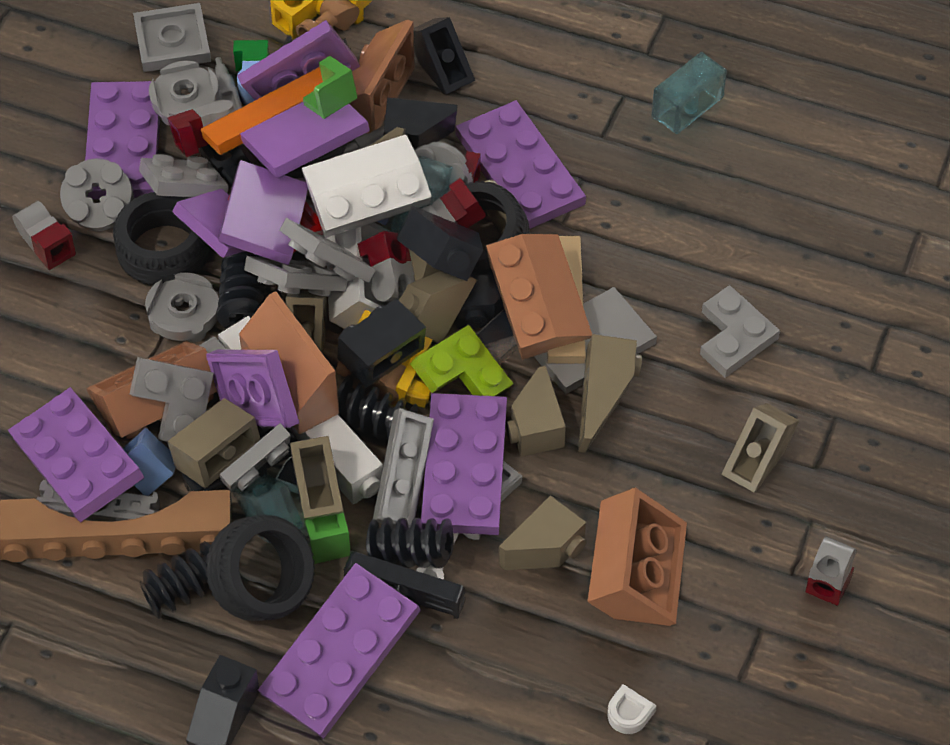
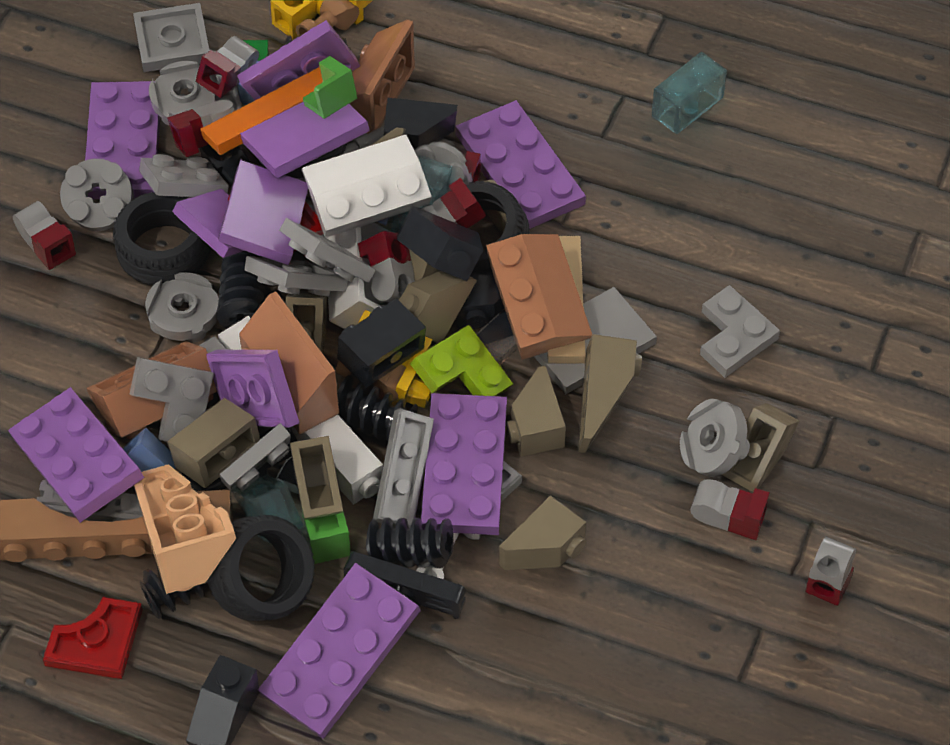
(98, 642): none -> red tile
(183, 528): none -> light nougat wedge
(228, 62): none -> dark red leg
(442, 54): black slope -> none
(629, 711): white tile -> none
(637, 559): nougat slope -> none
(730, 442): none -> light grey plate
(730, 508): none -> leg

